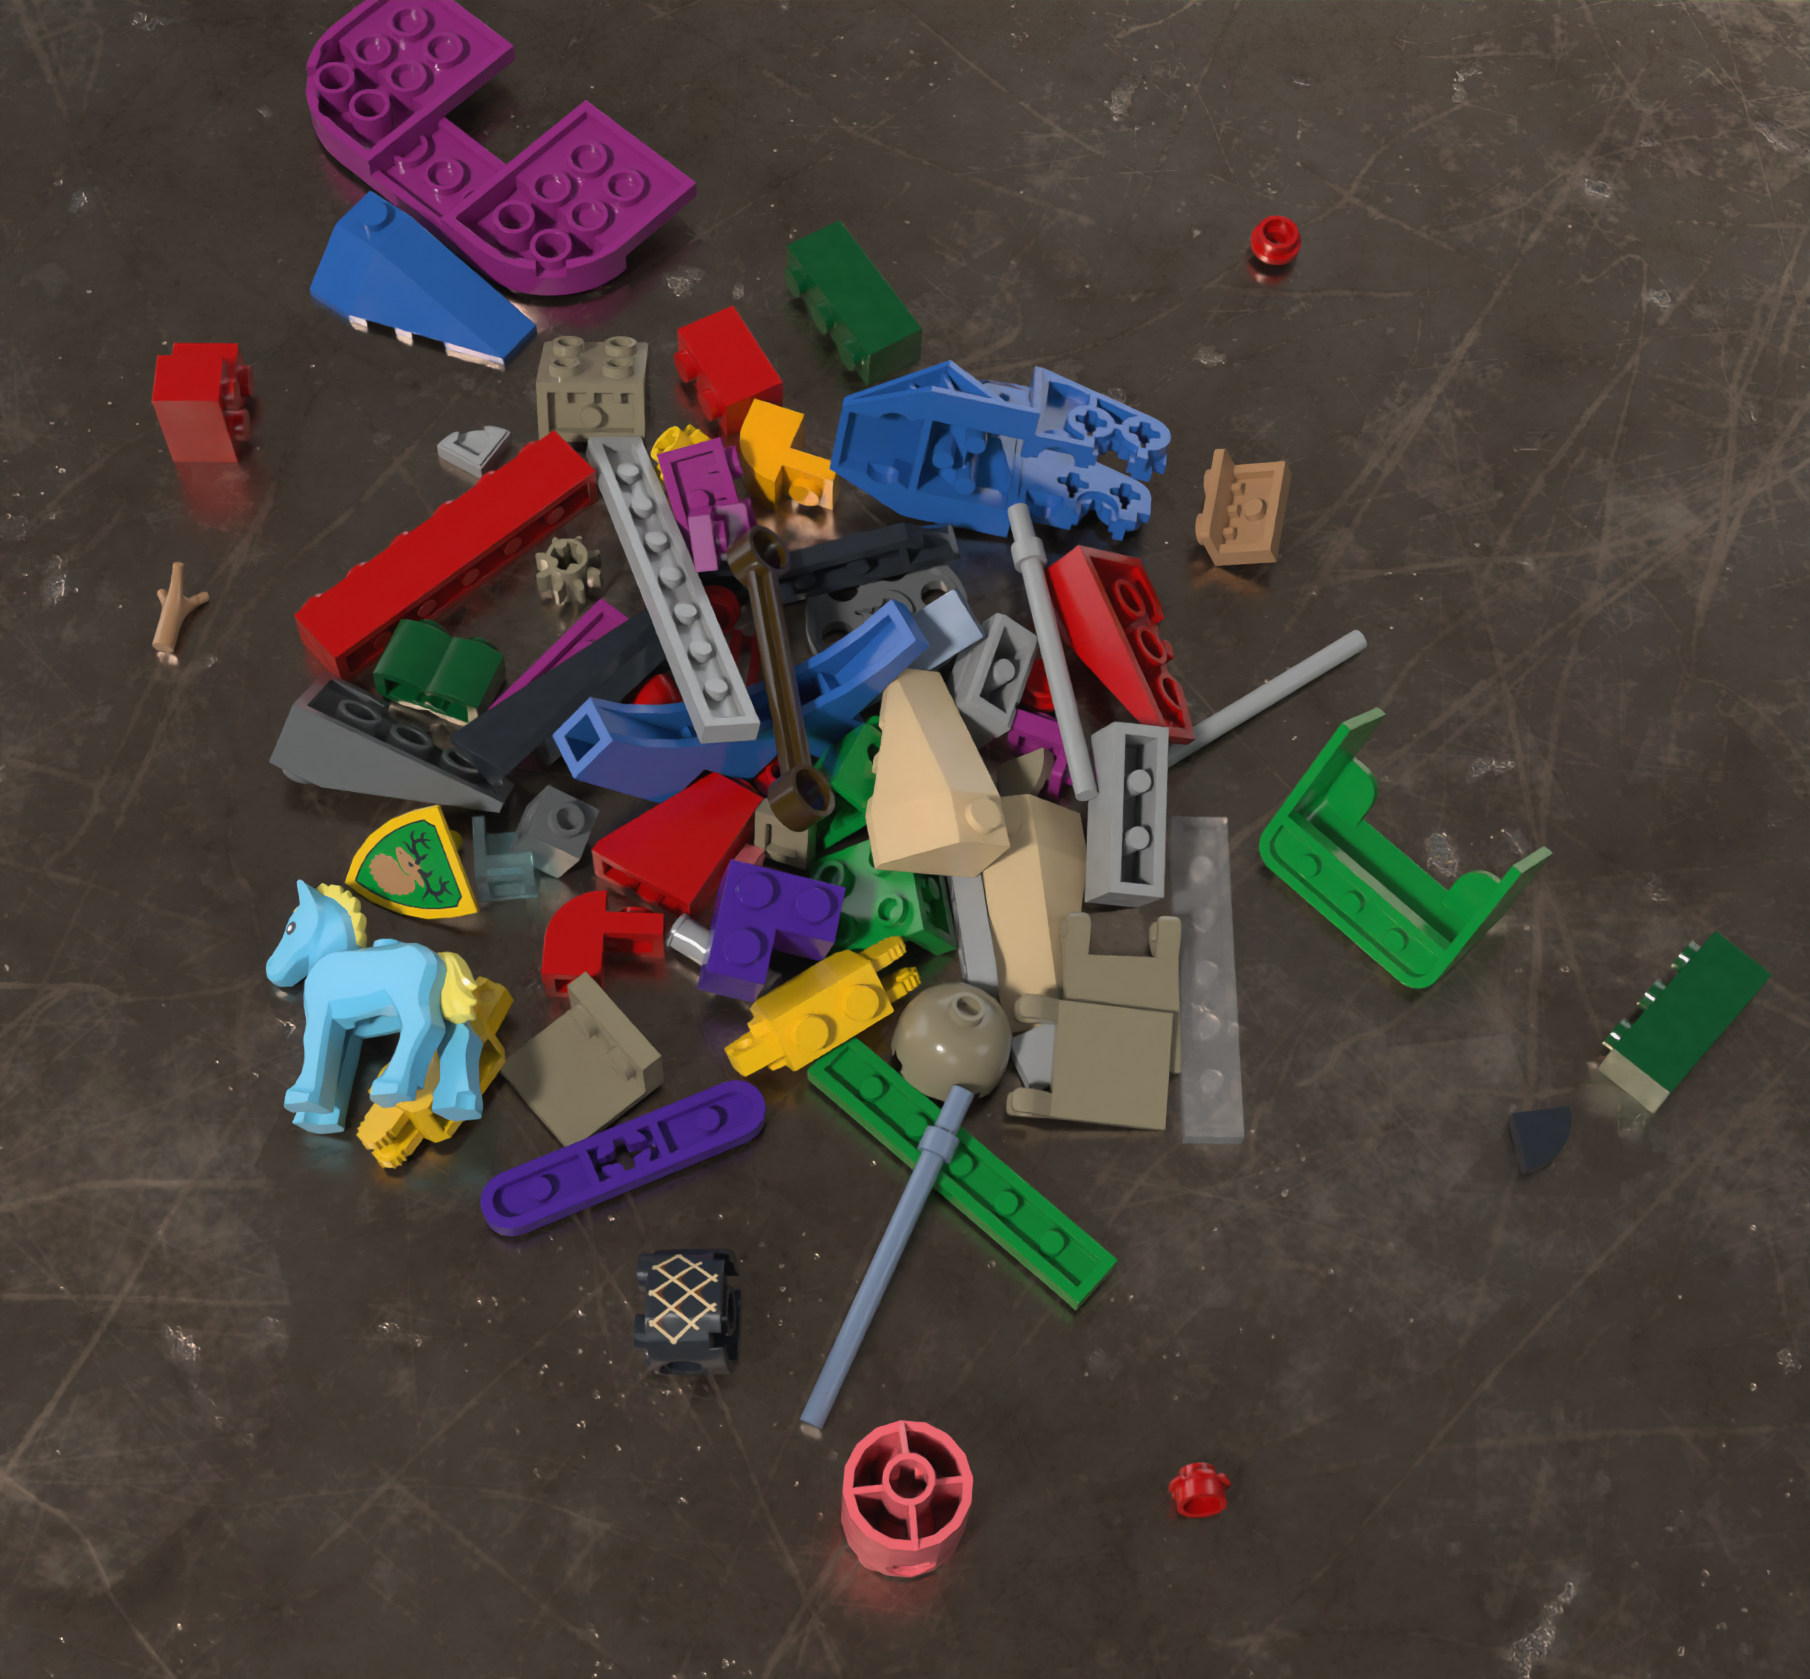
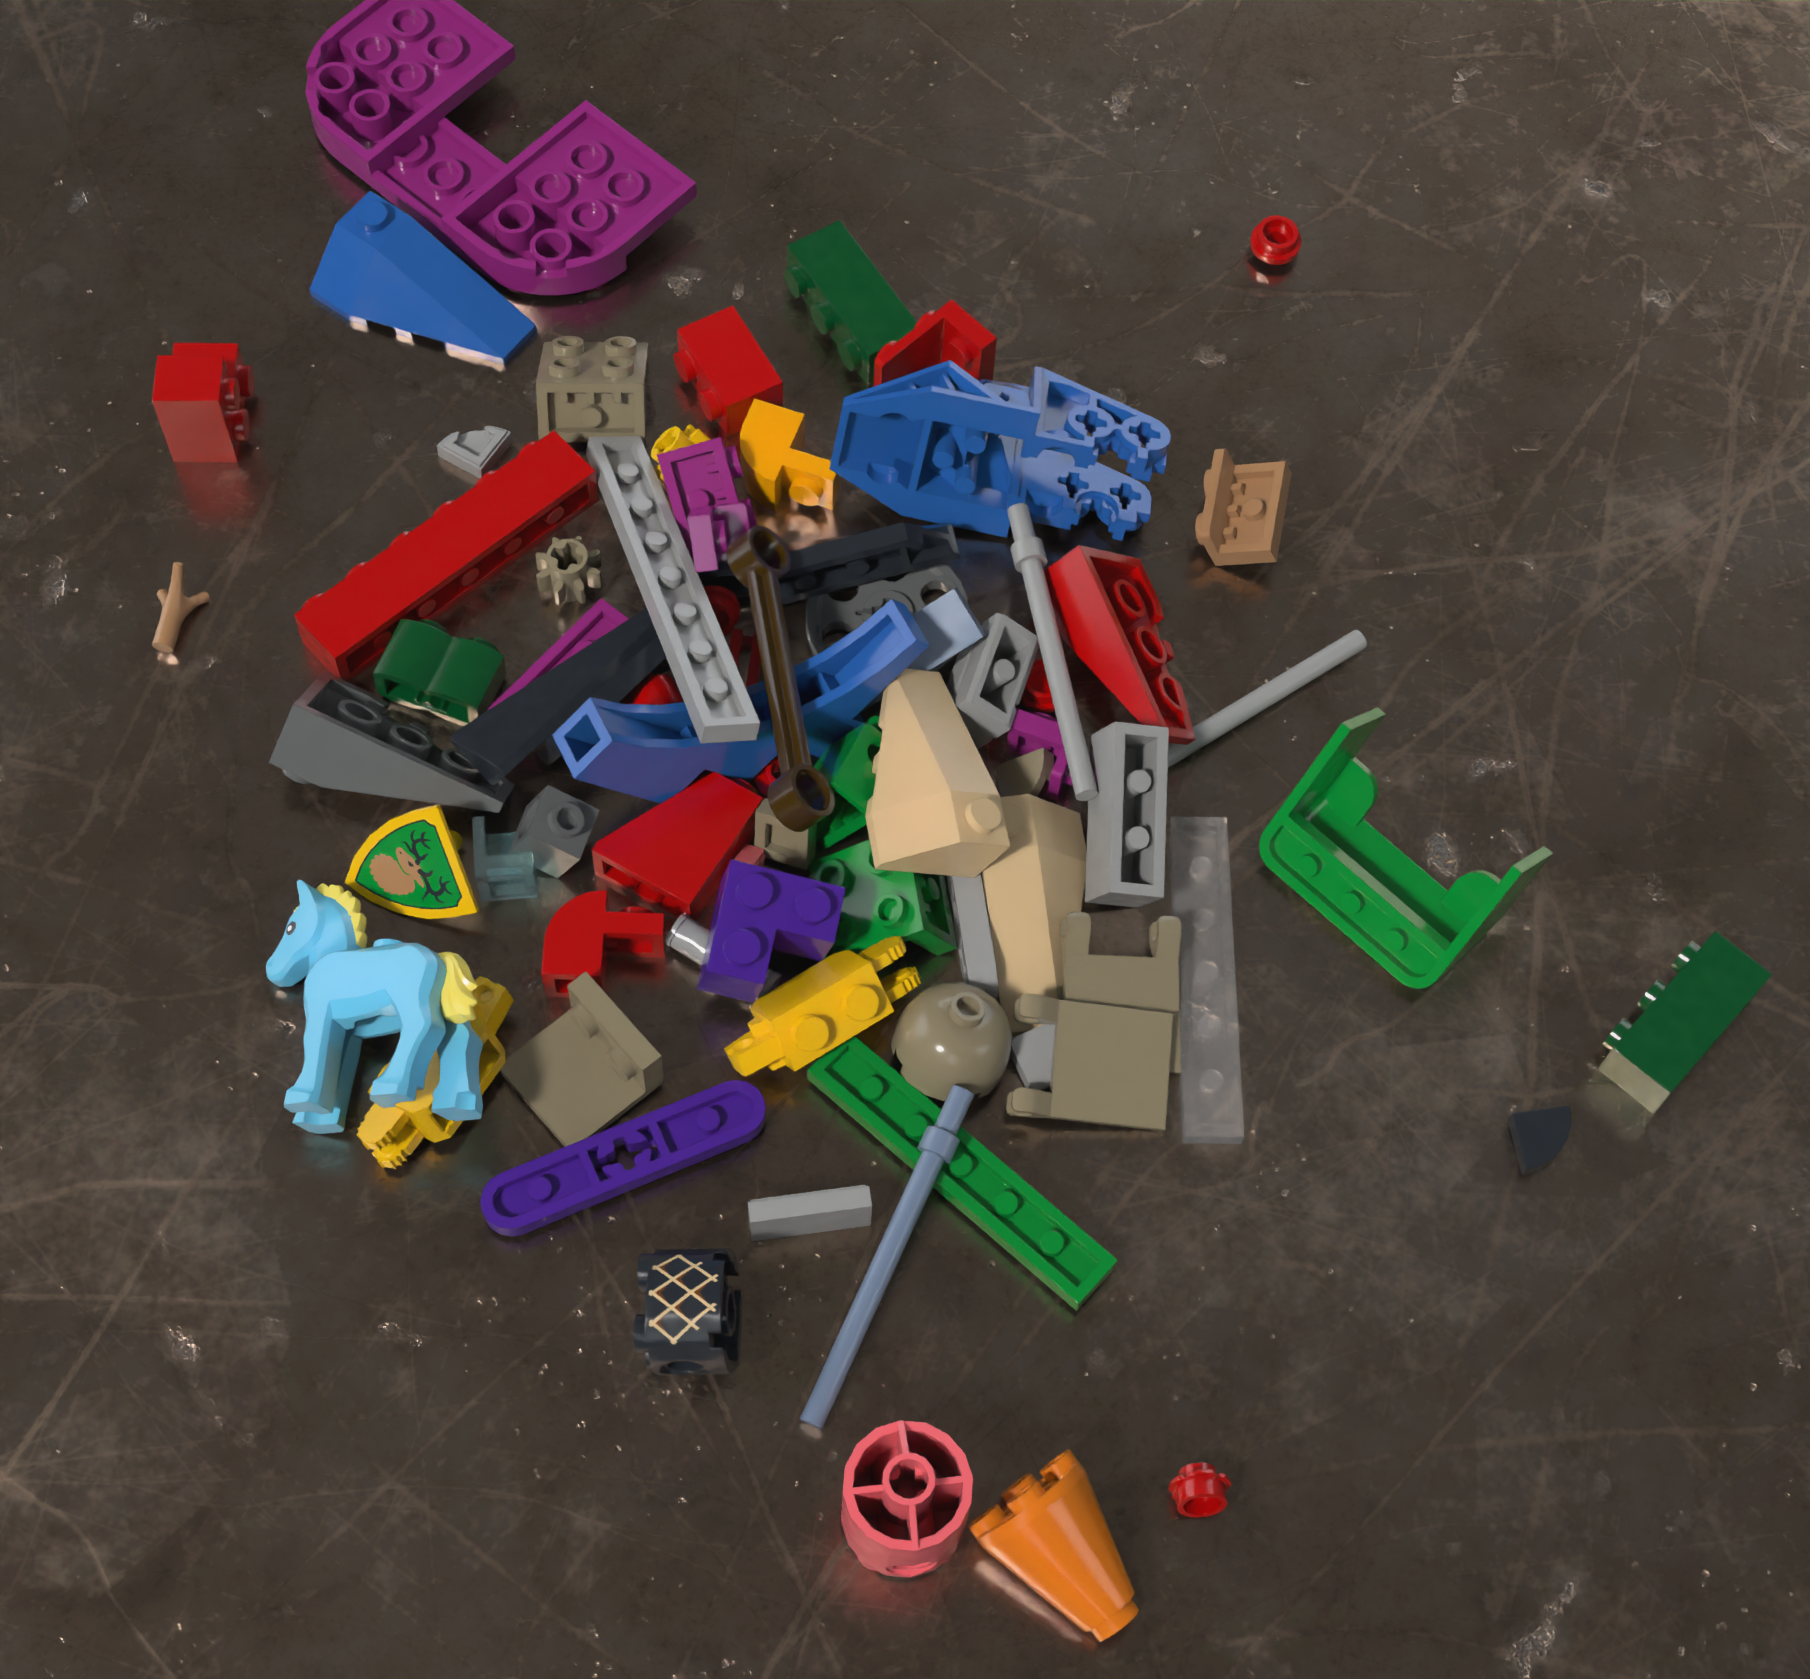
(810, 1212): none -> light grey tile
(936, 339): none -> red bracket
(1061, 1546): none -> orange cone

